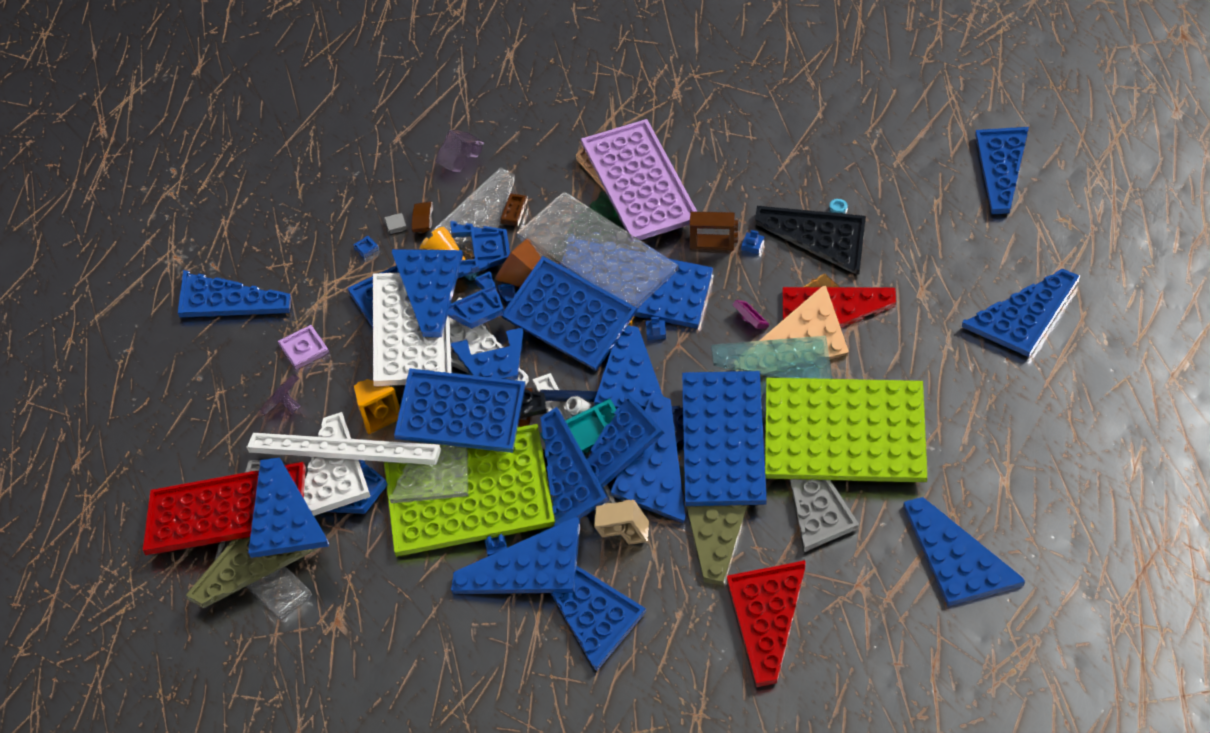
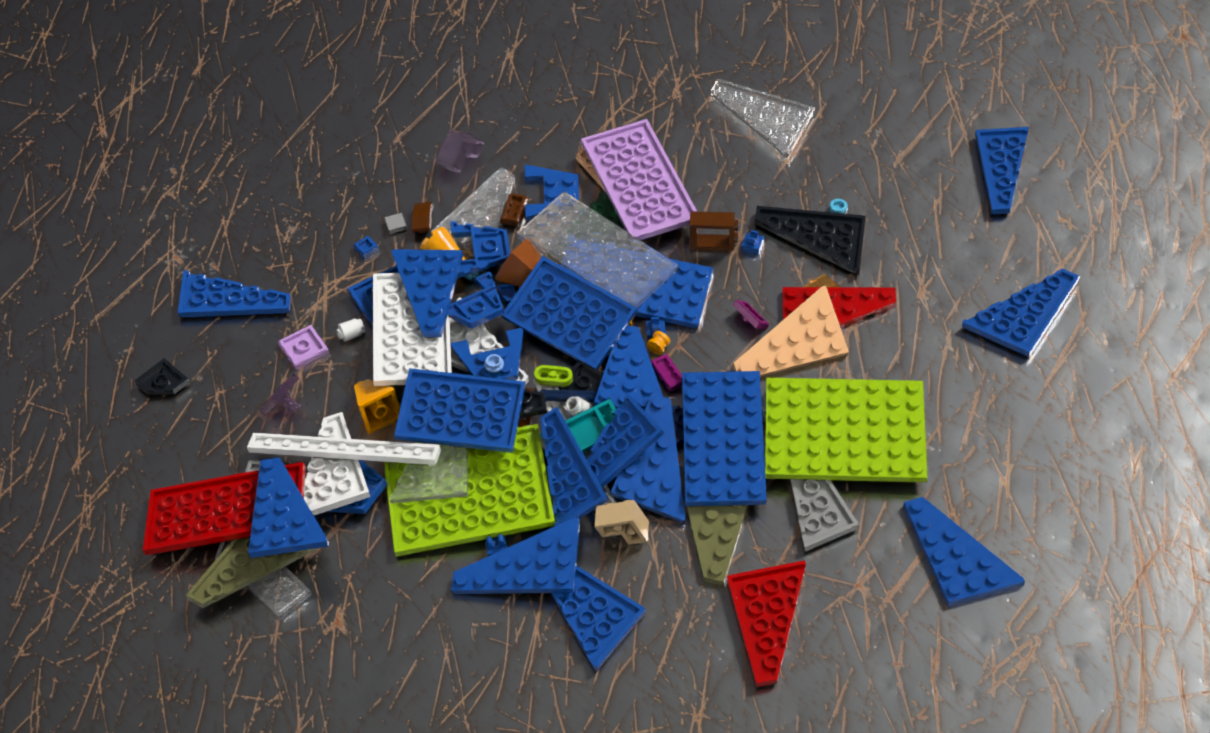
(162, 379): none -> black plate
(350, 329): none -> white brick
(494, 363): none -> light blue plate
(553, 375): none -> lime plate
(554, 185): none -> blue wing
(584, 378): none -> black plate
(658, 343): none -> light orange wheel
(667, 372): none -> magenta plate
(770, 116): none -> clear wing
(777, 358): clear light blue wing -> none

